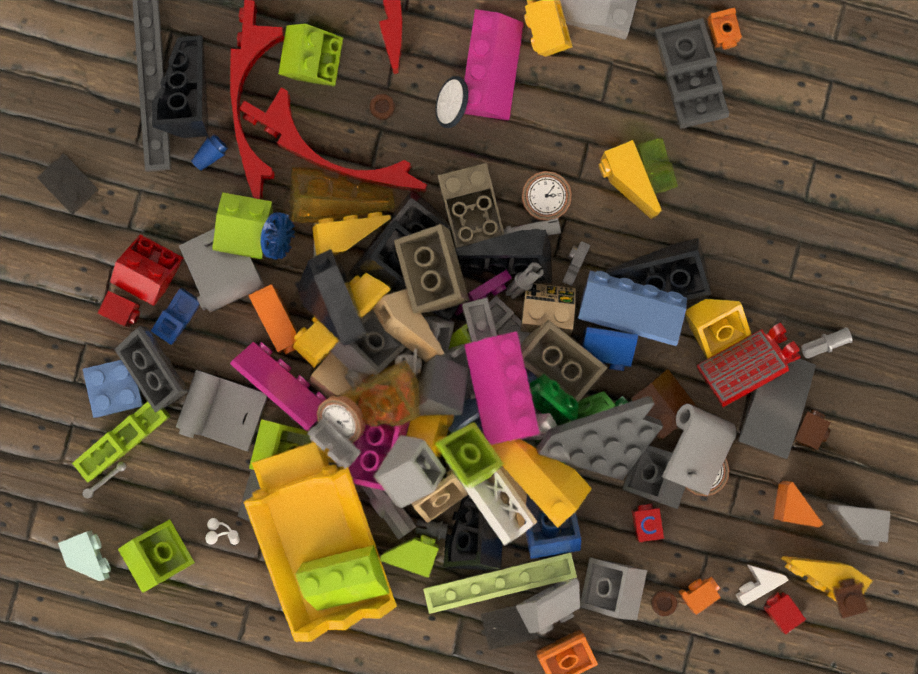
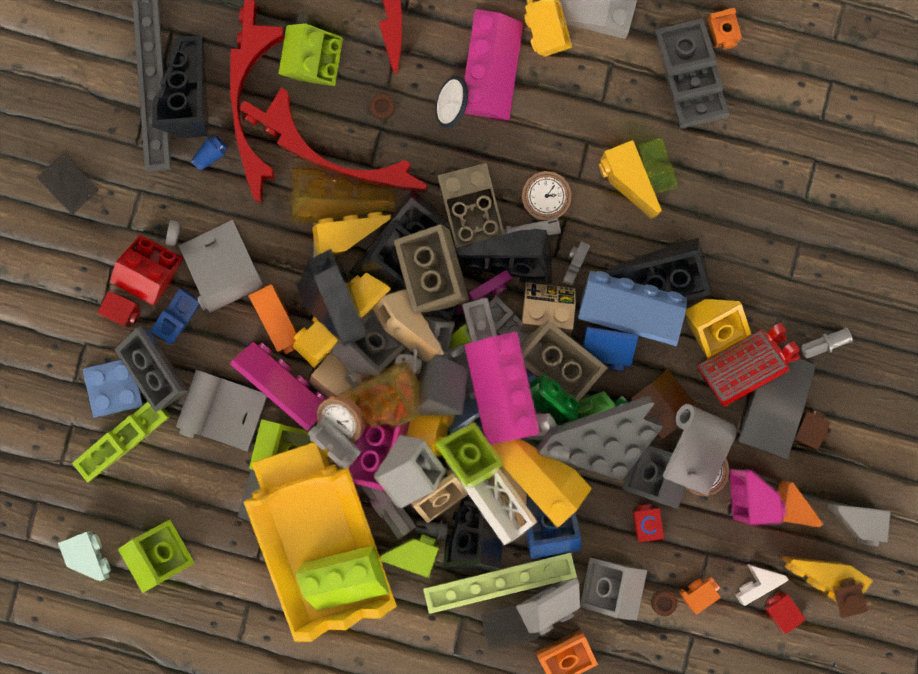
(89, 492): light grey hinge -> none
(173, 233): none -> light grey tile
(212, 537): white piece -> none
(240, 225): lime slope -> none
(278, 236): blue wheel -> none
(524, 280): light grey axle -> none
(754, 500): none -> dark pink slope

